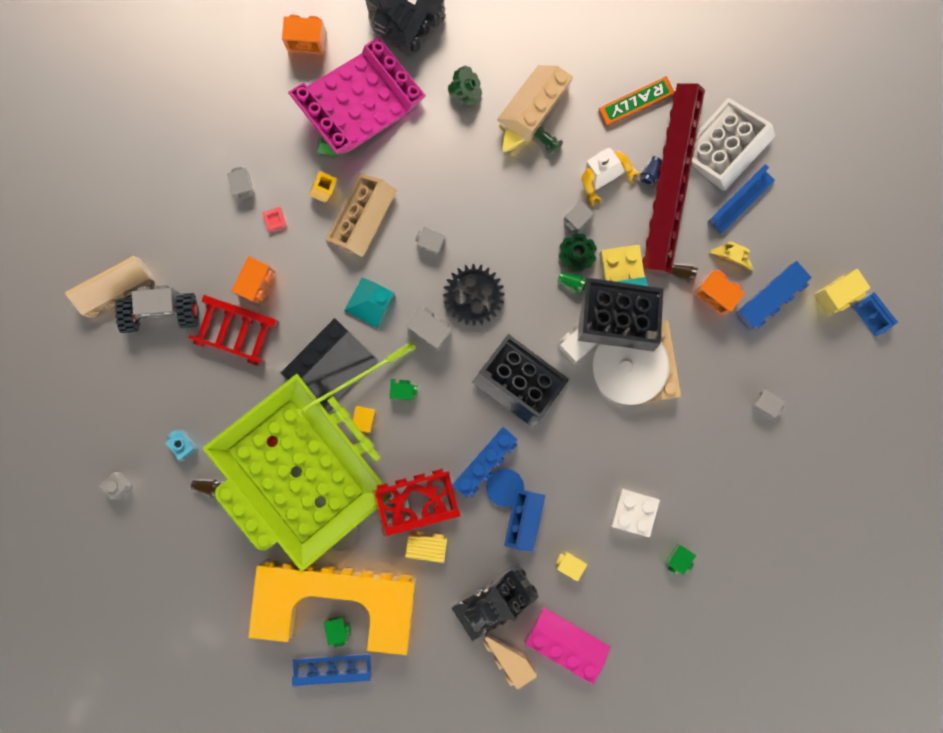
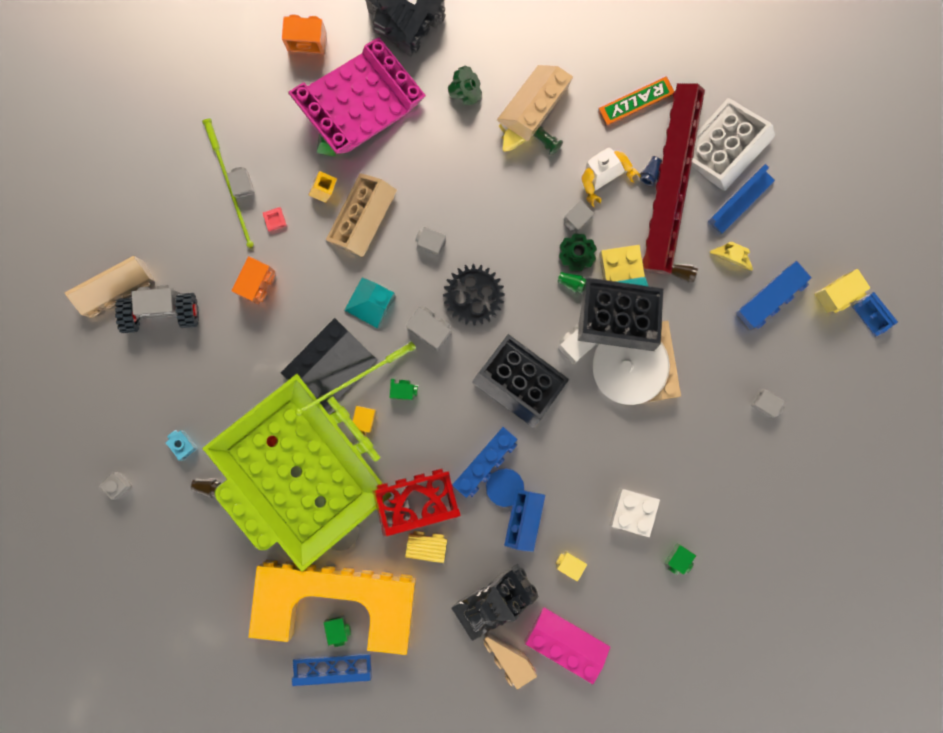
(215, 146): none -> lime piece
(247, 317): red fence -> none
(719, 292): orange brick -> none

